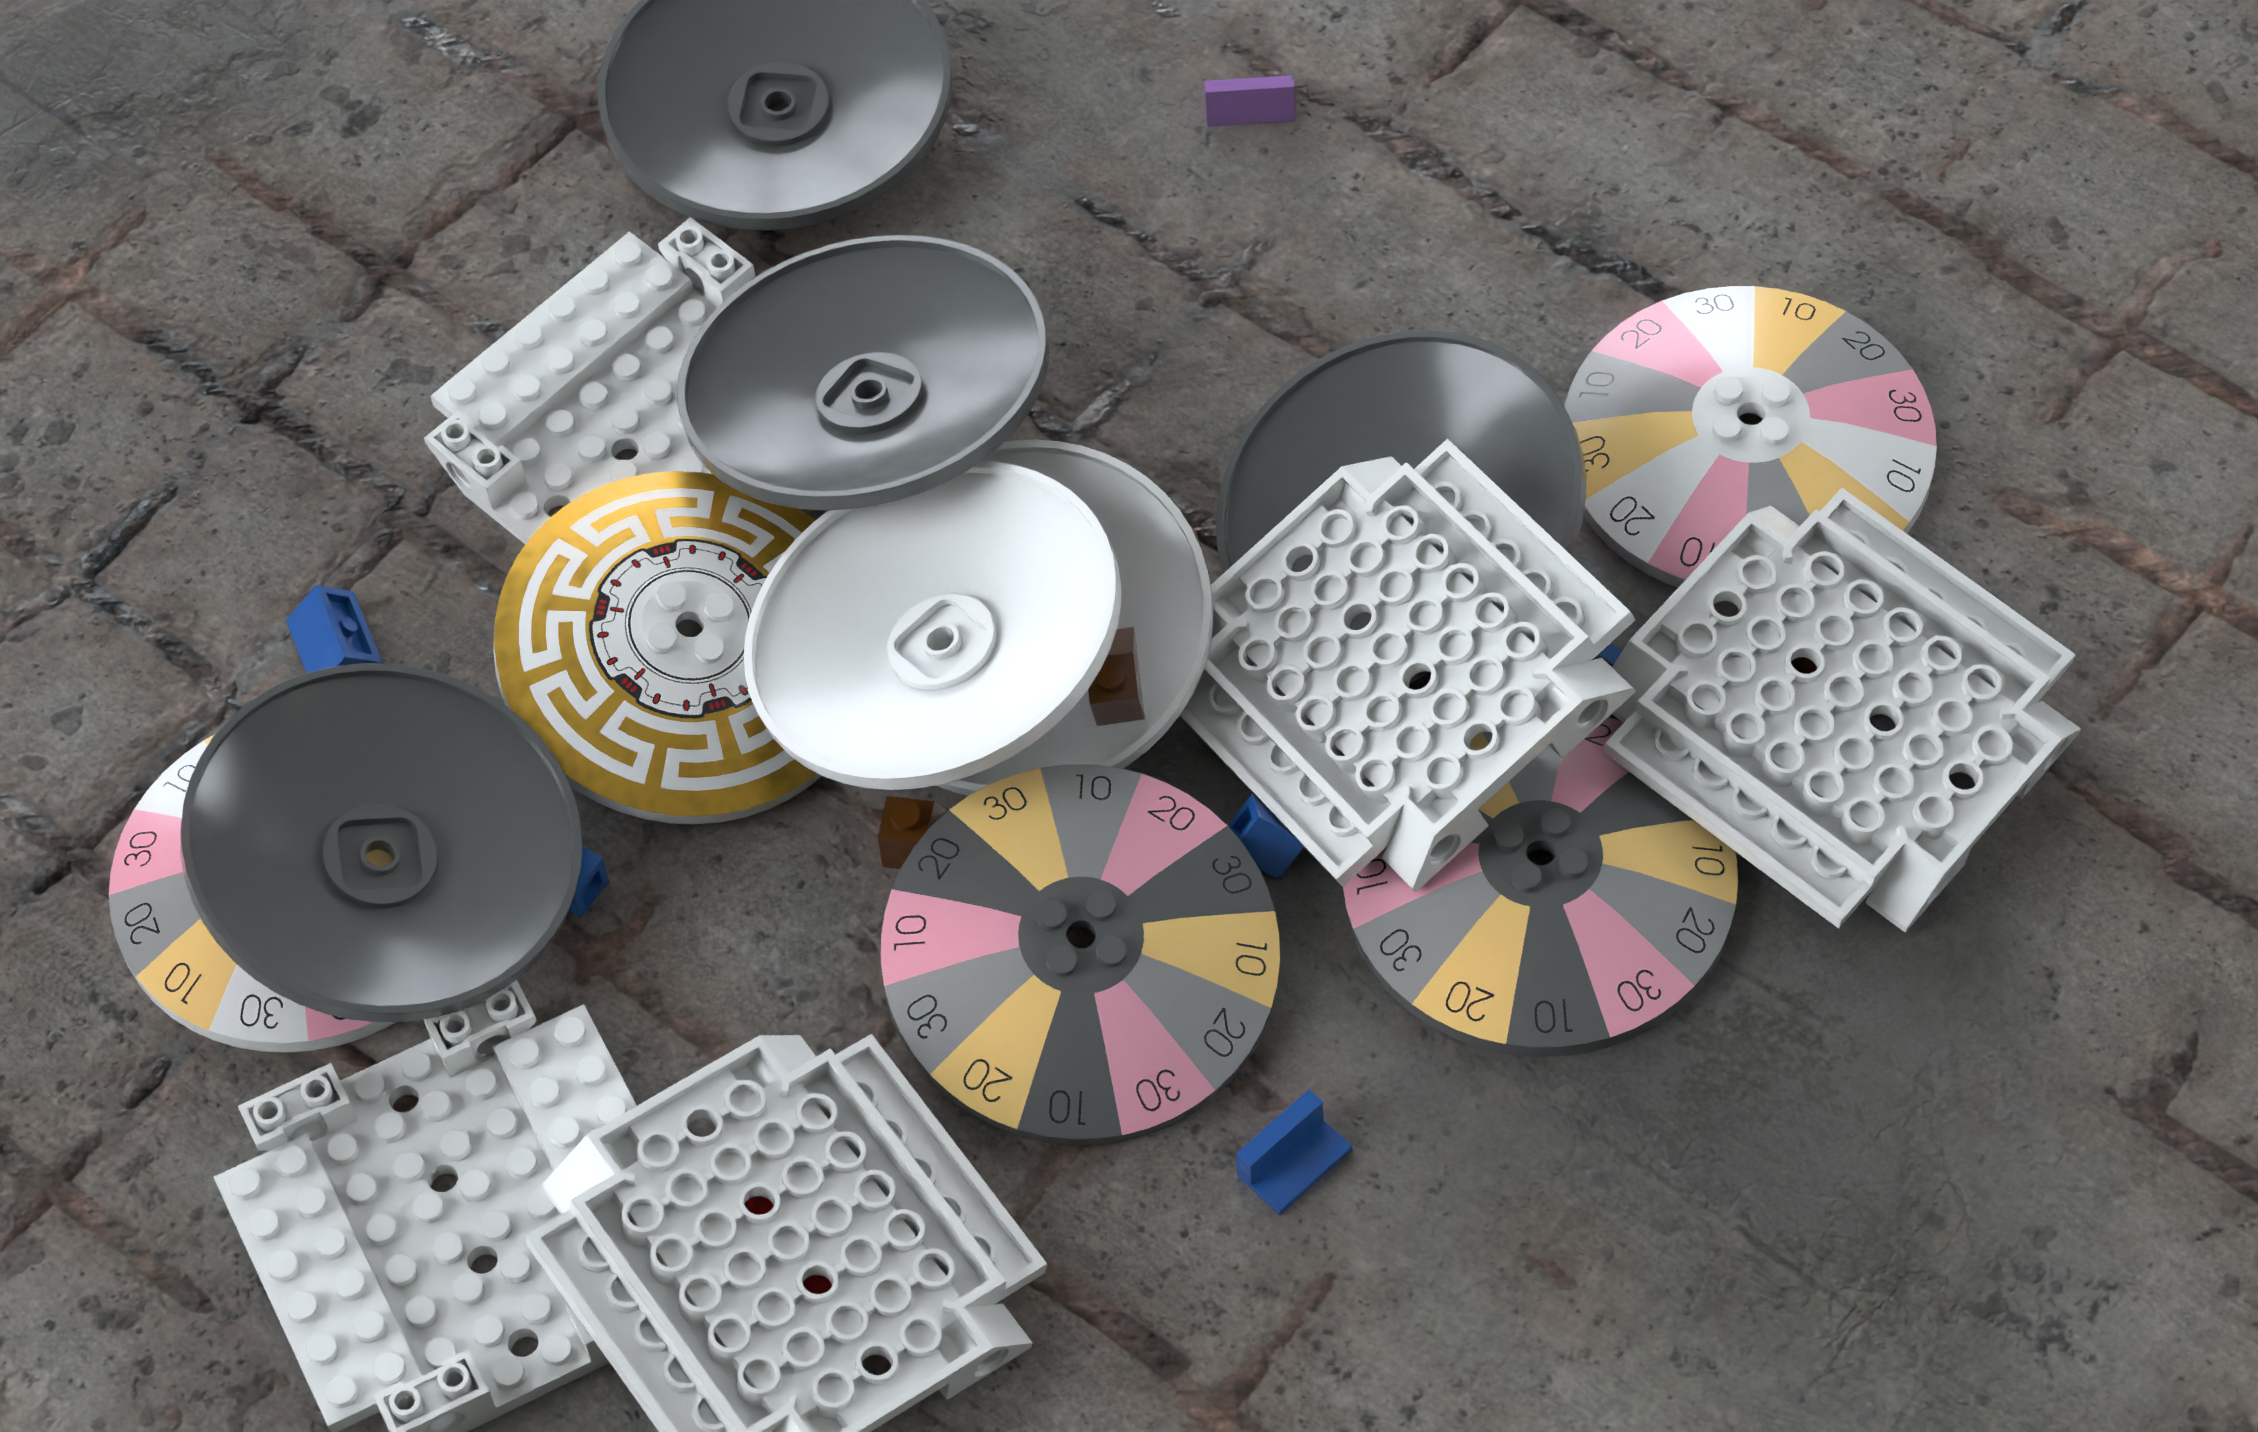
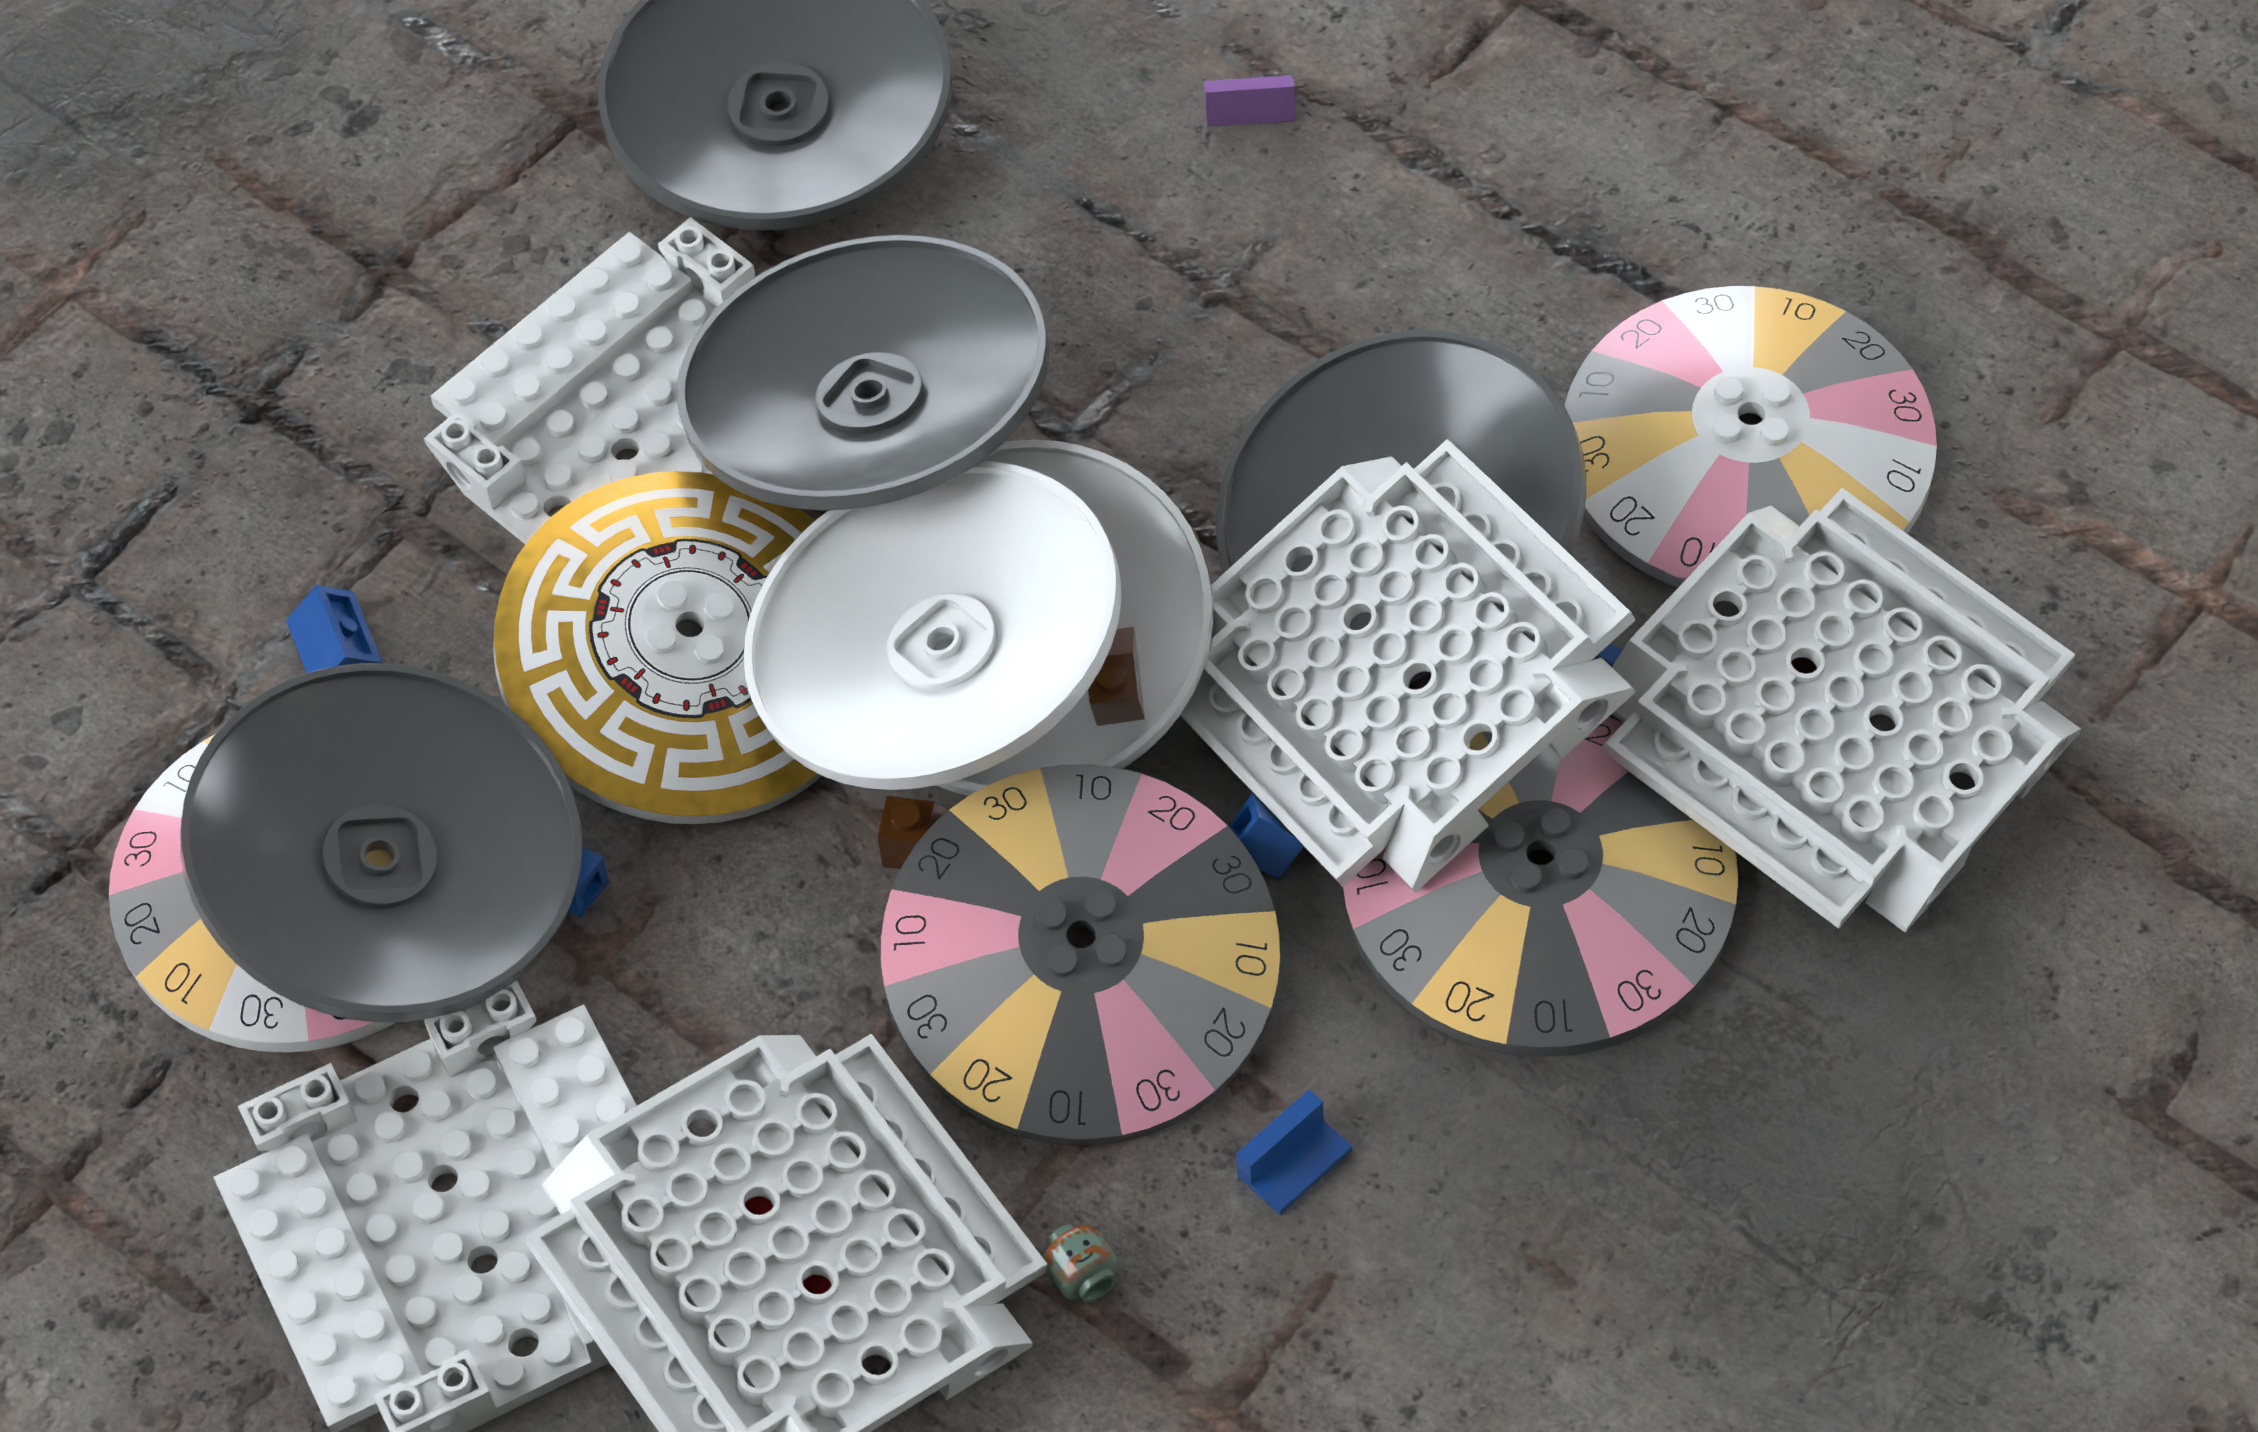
(1080, 1262): none -> sand green head

